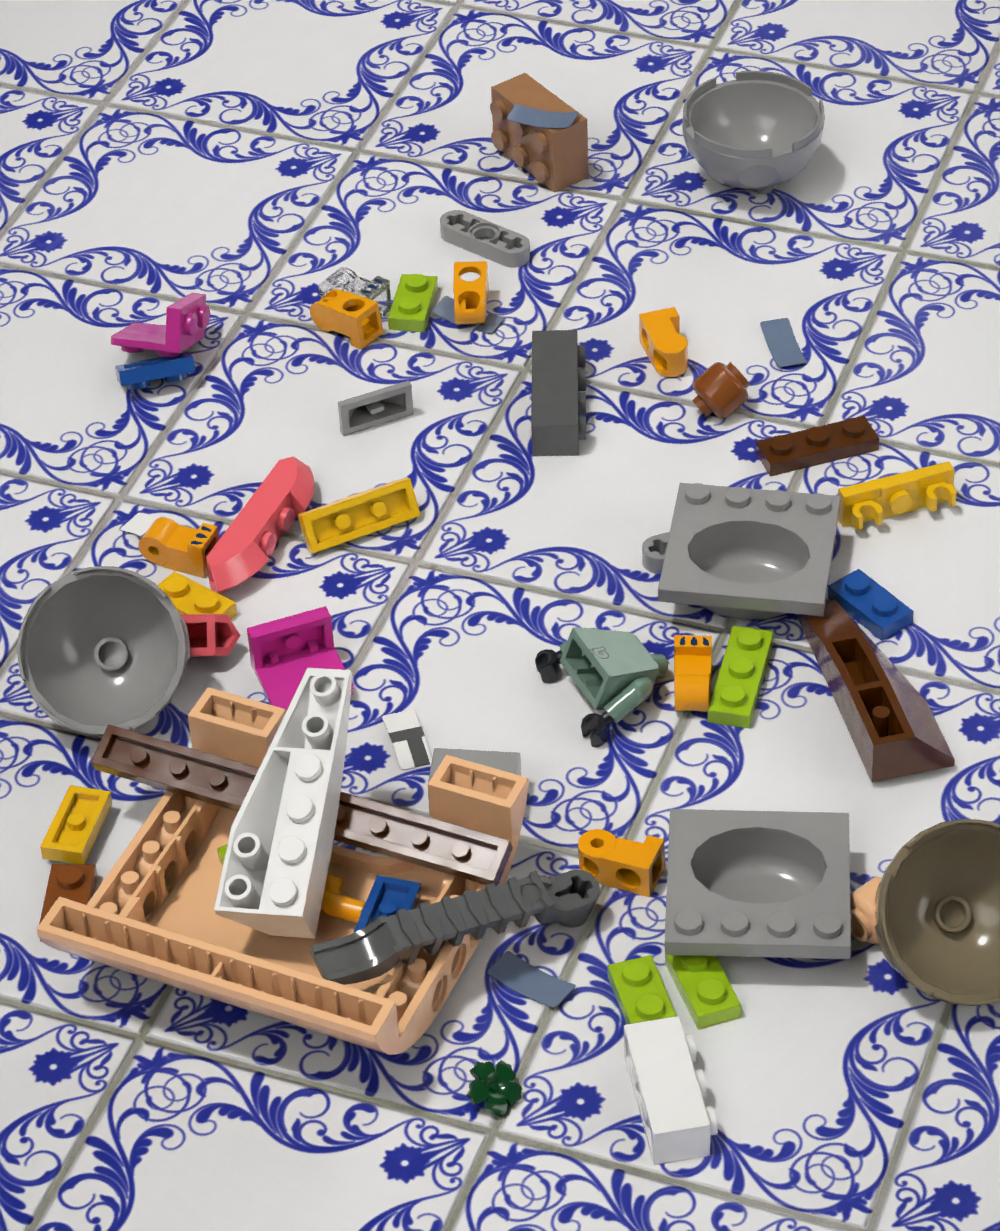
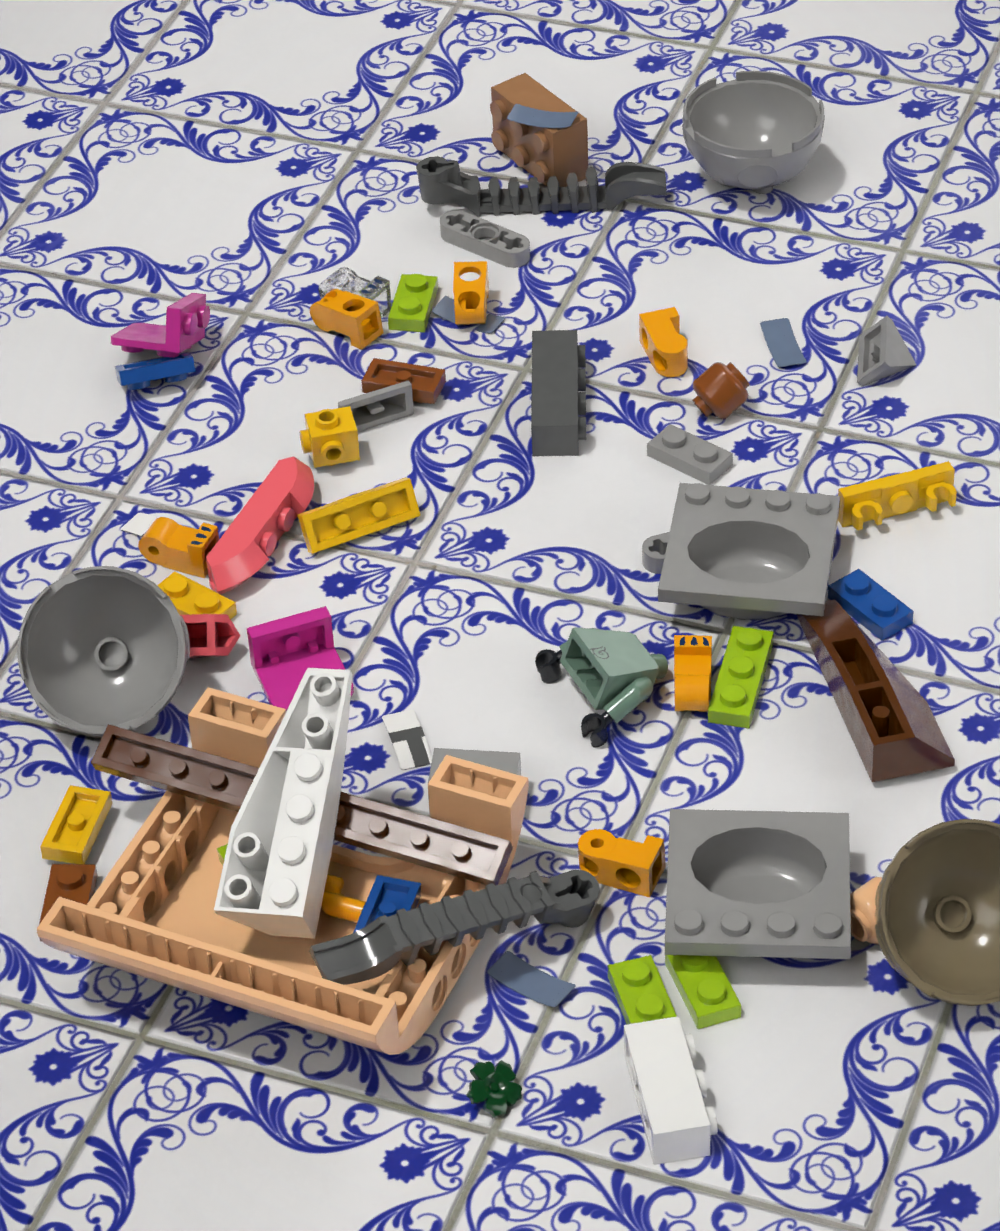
(330, 437): none -> yellow brick
(425, 380): none -> dark orange plate
(444, 183): none -> dark grey piece
(689, 454): none -> light grey plate
(817, 445): reddish brown plate -> none
(882, 352): none -> light grey slope

